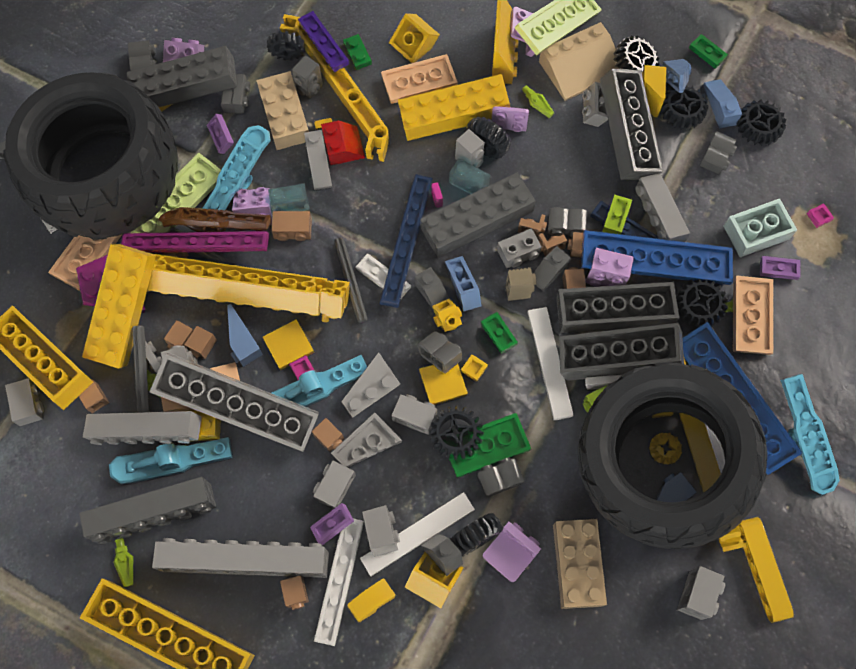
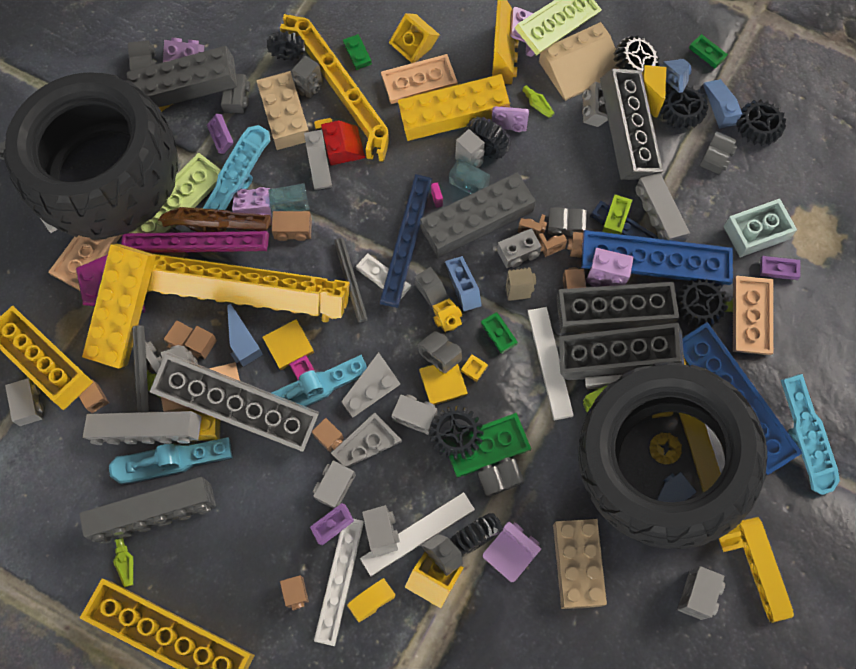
(241, 559): light grey brick -> none
(323, 41): dark purple plate -> none
(551, 267): dark grey slope -> none
(820, 215): dark pink tile -> none

